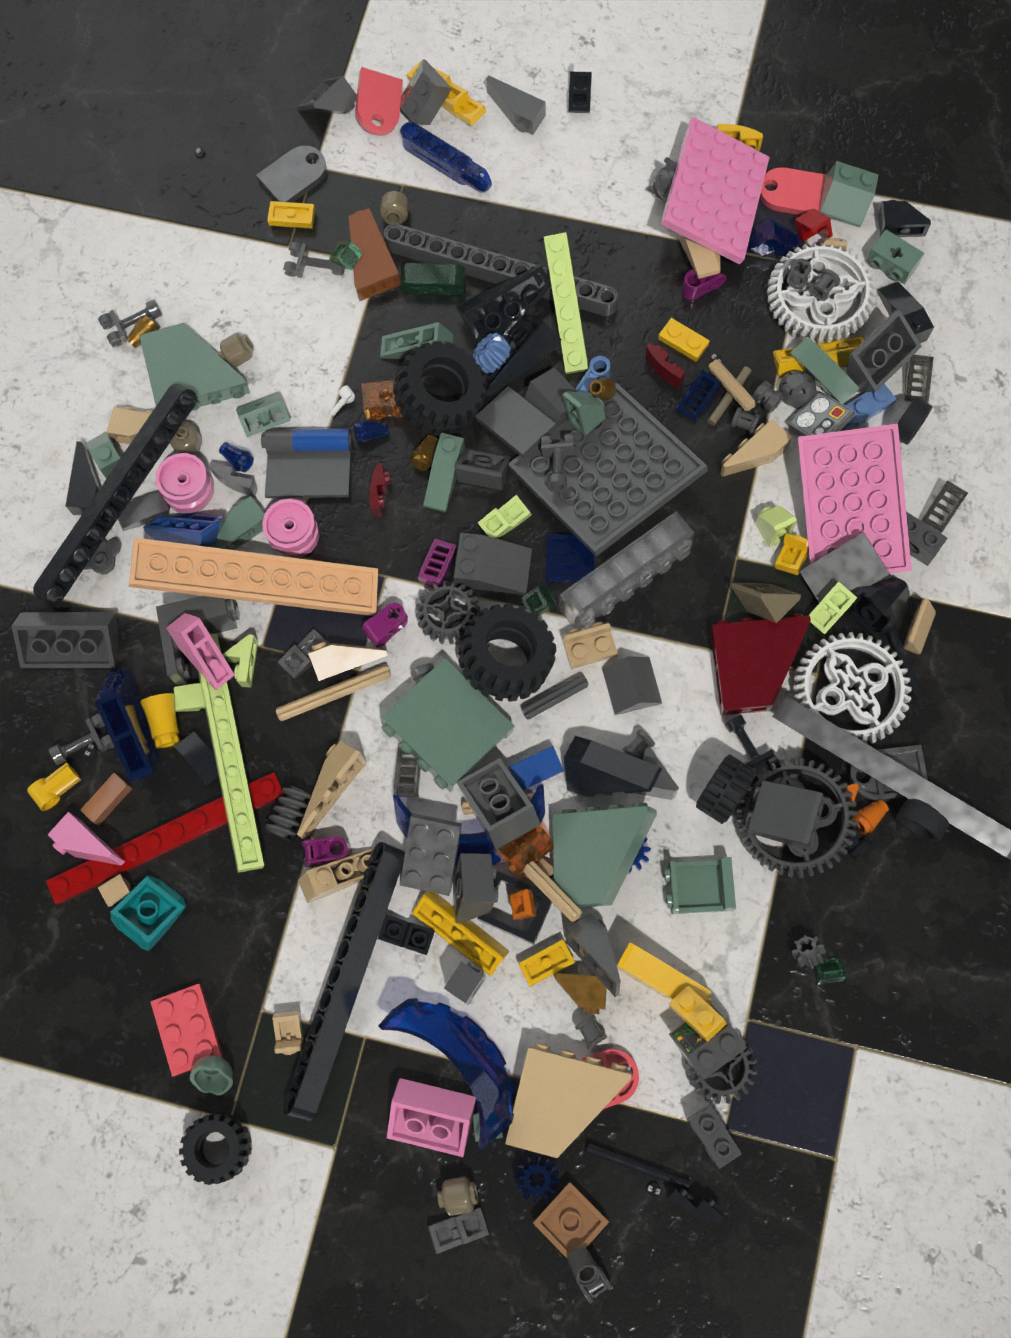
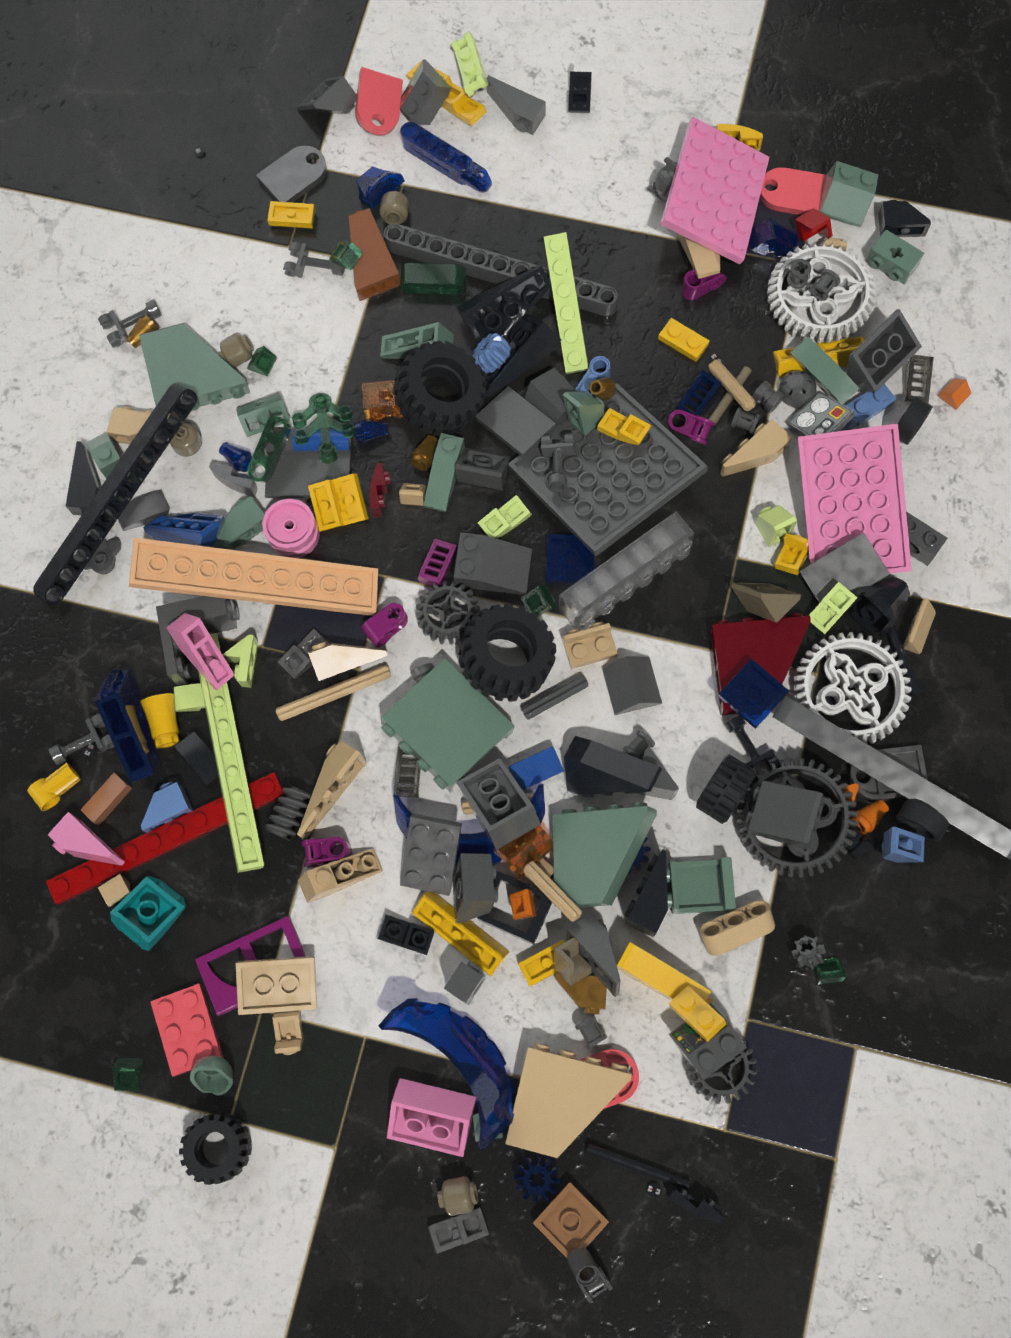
(66, 639): dark grey slope -> none
(127, 1074): none -> clear green slope
(166, 806): none -> medium blue slope
(184, 483): bright pink wheel -> none
(224, 995): none -> magenta window
(259, 457): none -> clear green beam
(262, 361): none -> clear green slope
(276, 985): none -> tan plate
(321, 404): none -> clear green plant
(338, 502): none -> yellow slope
(343, 982): black beam -> none
(347, 397): white hand -> none
(376, 183): none -> clear blue slope
(412, 494): none -> tan slope
(470, 64): none -> yellowish green plate
(570, 963): none -> dark tan panel
(629, 430): none -> yellow slope
(652, 905): none -> black slope
(658, 360): dark red slope -> none
(692, 426): none -> magenta piece
(714, 1136): dark grey brick -> none
(737, 927): none -> tan beam
(753, 693): none -> clear blue plate
(897, 297): black slope -> none
(902, 846): none -> medium blue slope
(953, 490): clear smoke slope -> none
(955, 392): none -> orange slope

